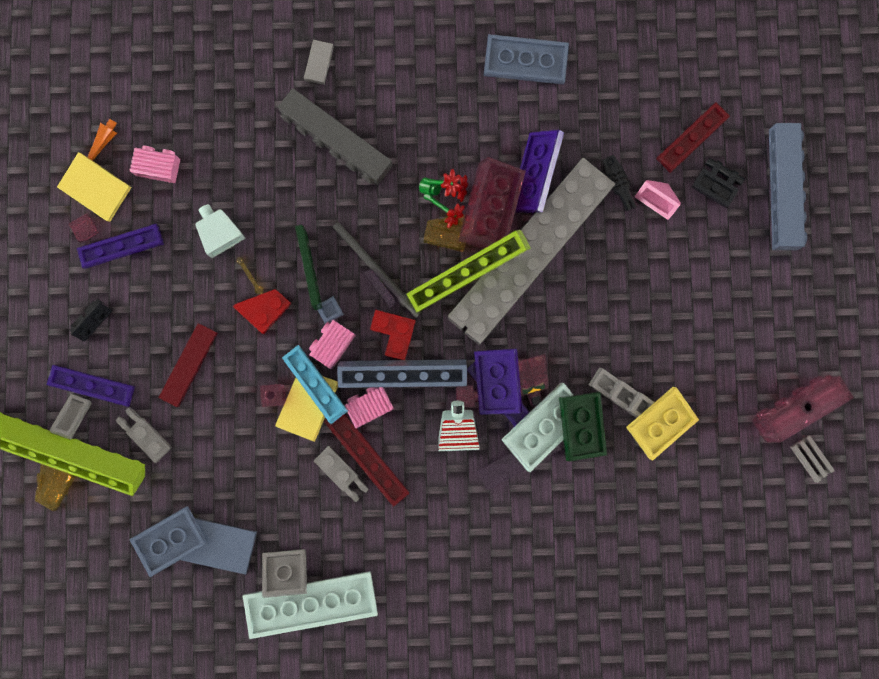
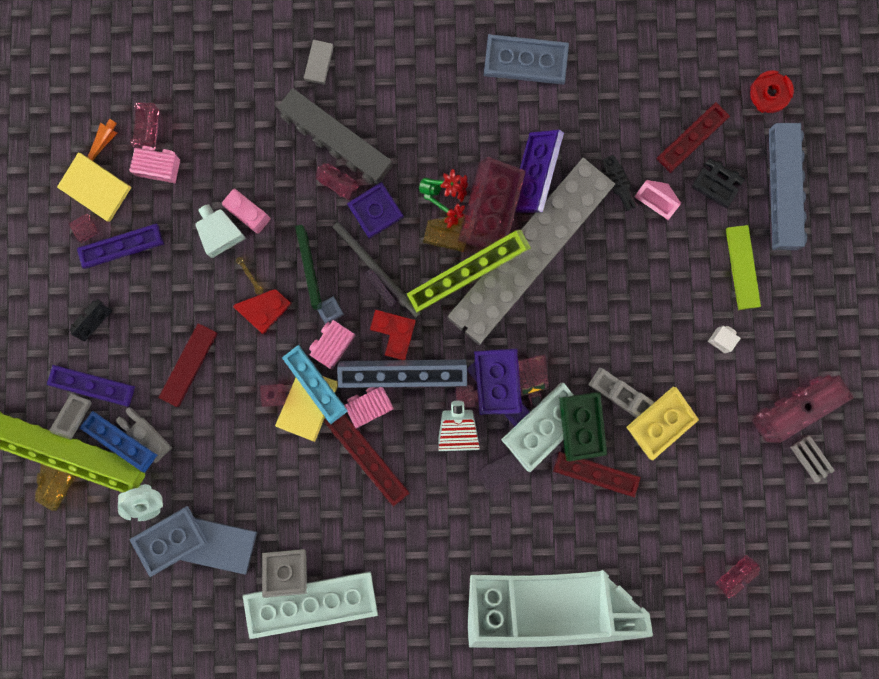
(118, 441): none -> blue tile
(130, 503): none -> light aqua plate
(145, 125): none -> clear pink hinge
(246, 211): none -> bright pink brick
(328, 176): none -> clear pink hinge
(339, 472): light grey hinge -> none
(375, 210): none -> dark purple tile
(552, 611): none -> light aqua slope
(597, 475): none -> dark red tile
(724, 339): none -> white plate
(731, 581): none -> clear pink hinge
(743, 267): none -> lime tile
(766, 102): none -> red plate

